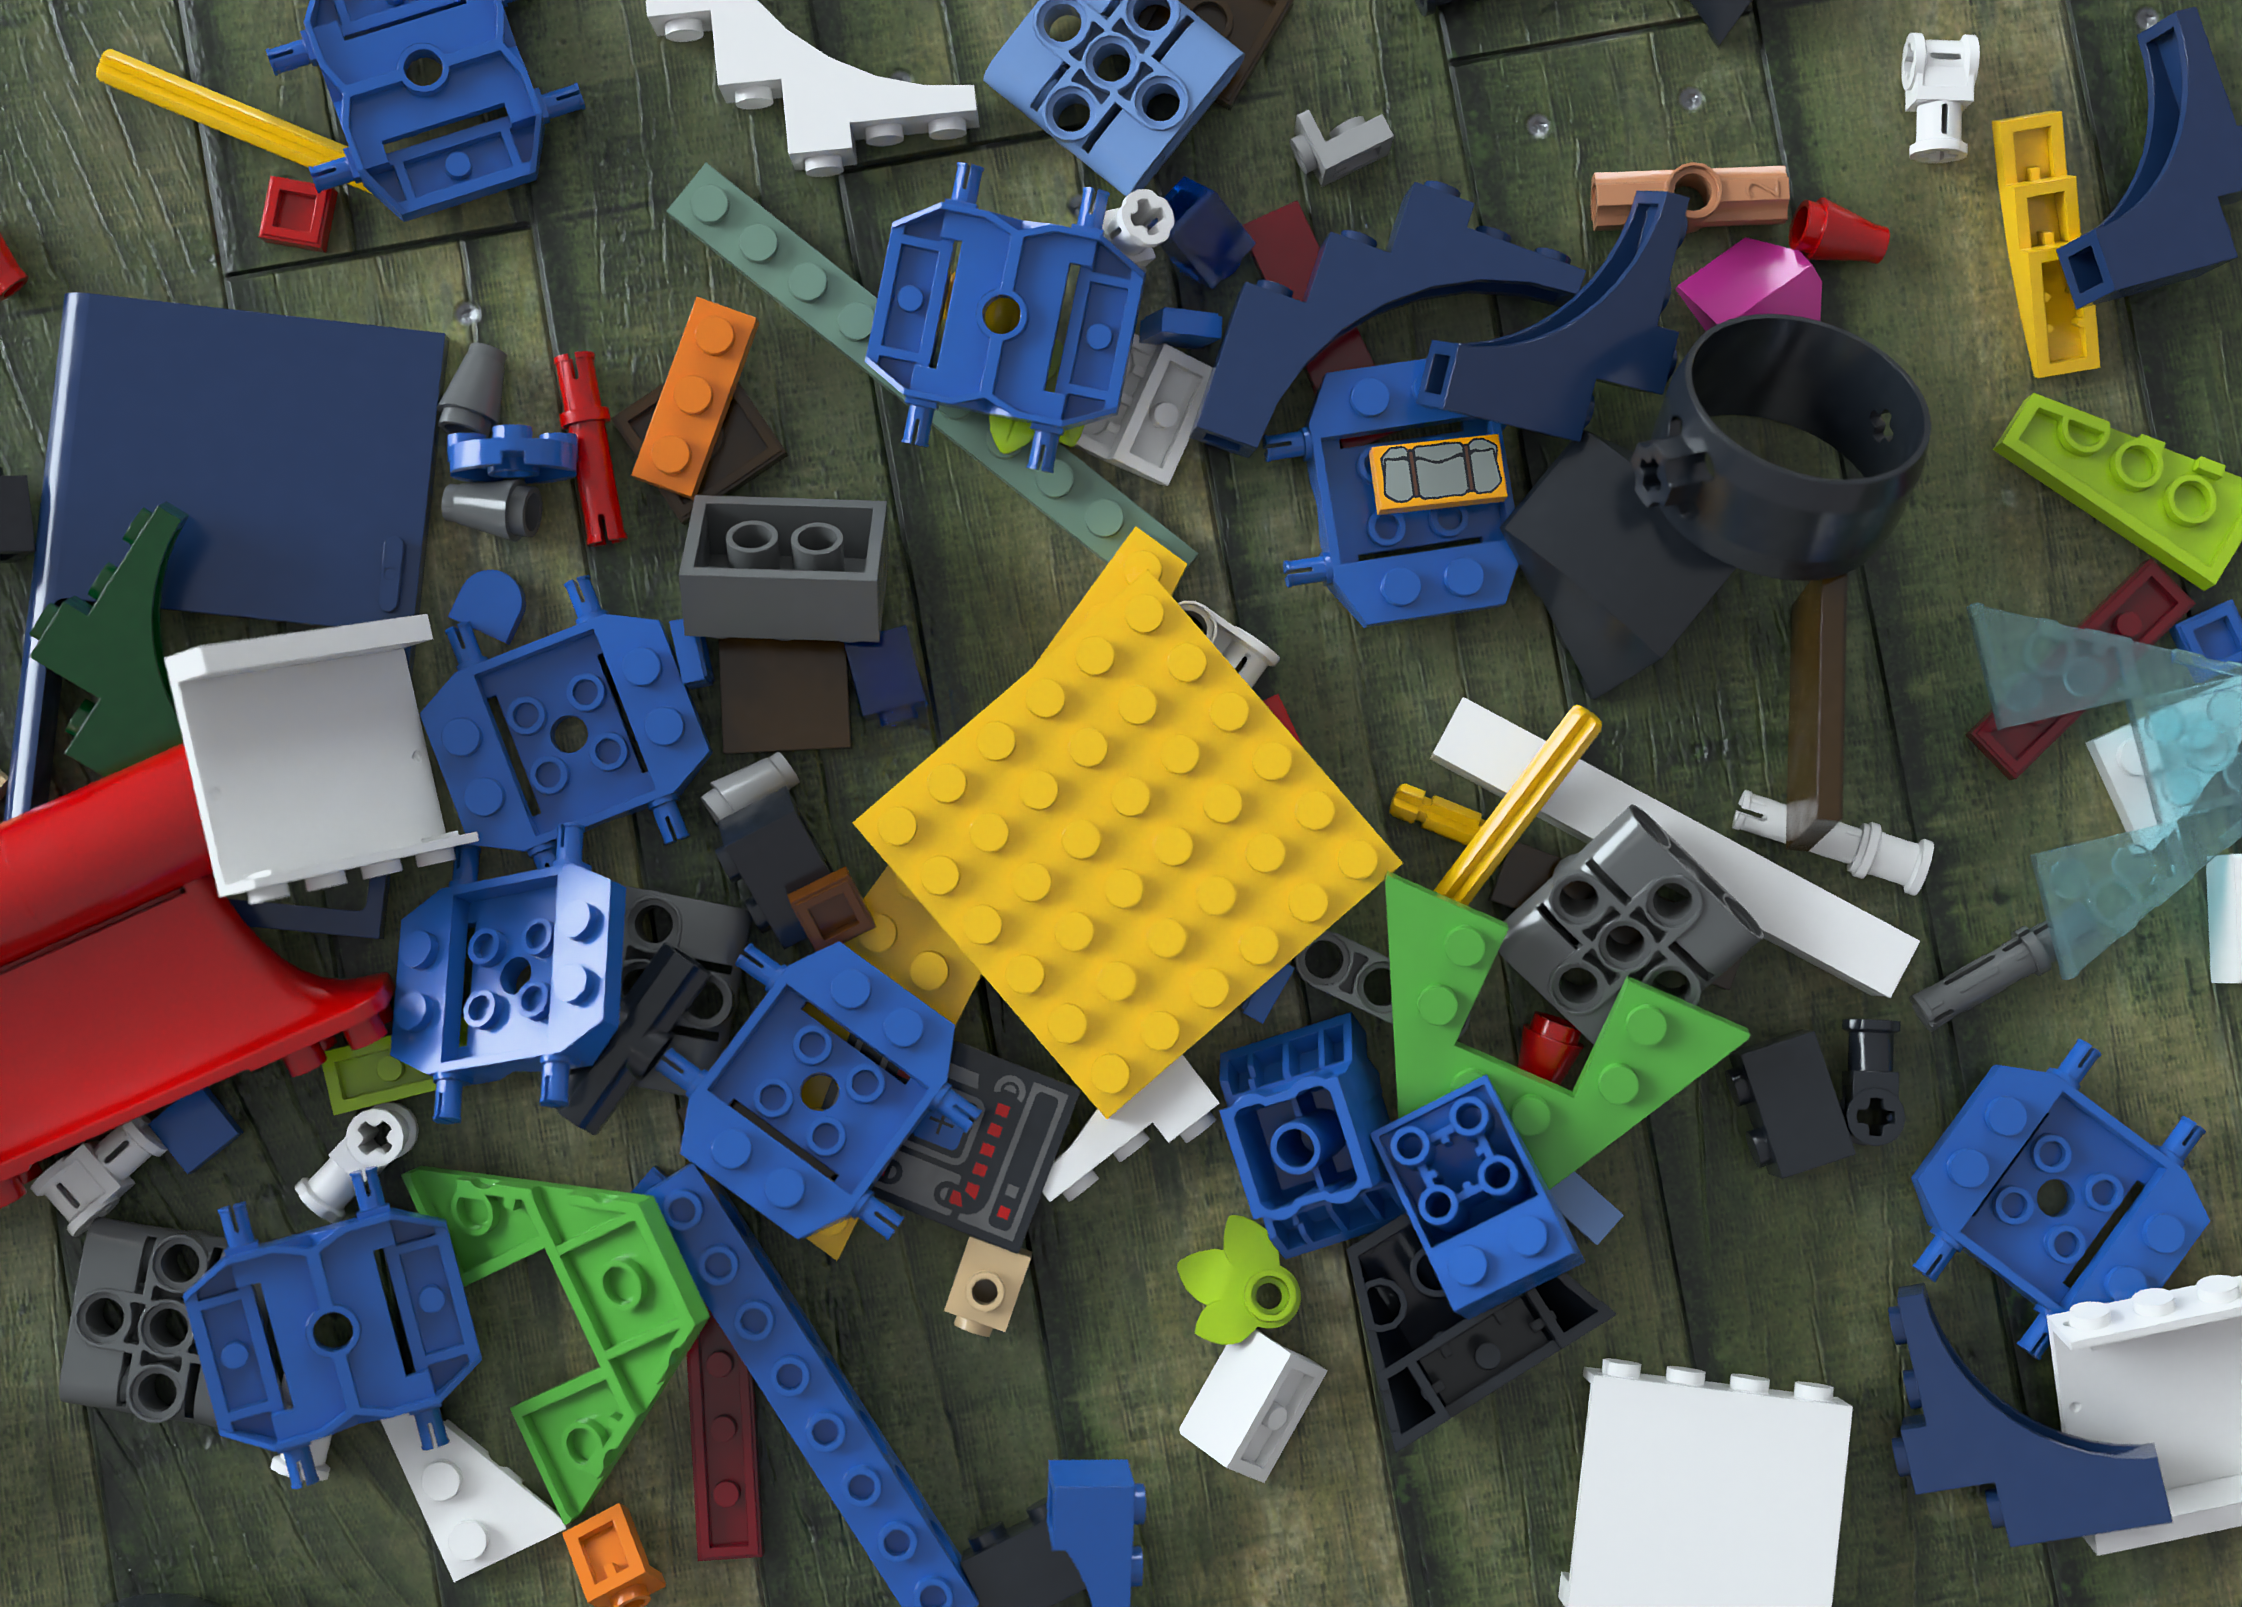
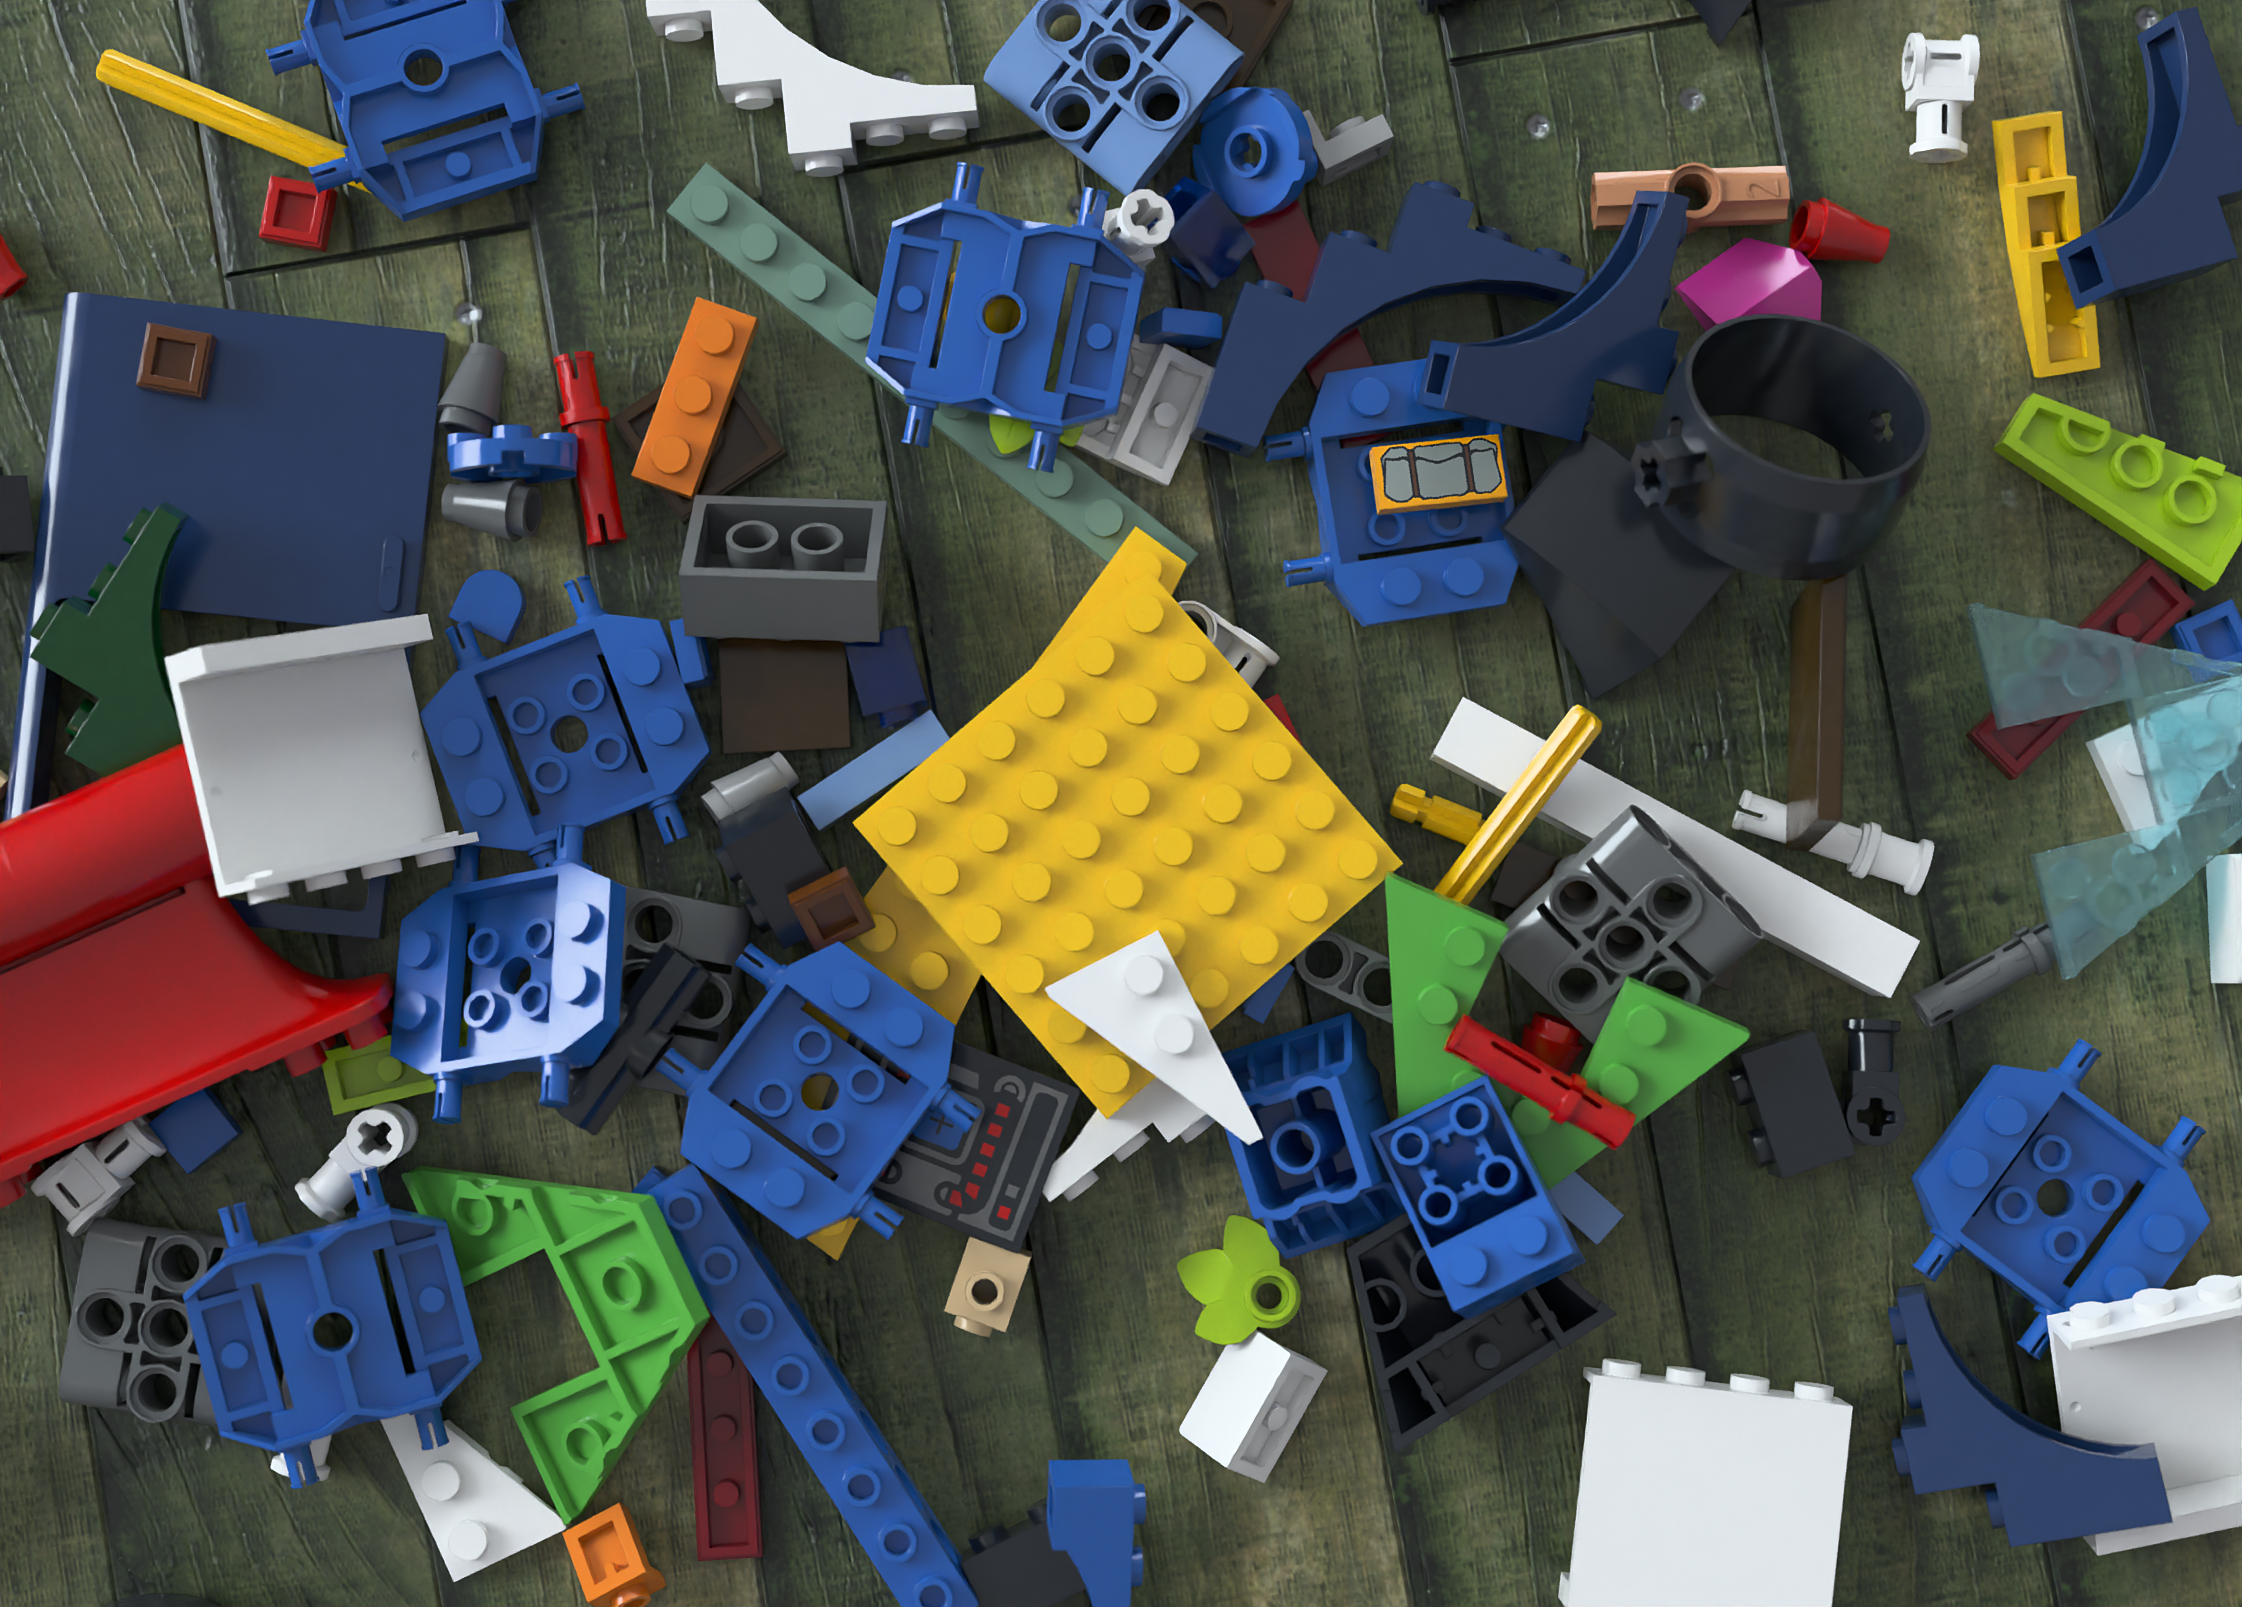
(176, 361): none -> reddish brown tile
(873, 772): none -> medium blue piece
(1149, 1014): none -> white wing
(1285, 146): none -> blue plate
(1553, 1090): none -> red pin

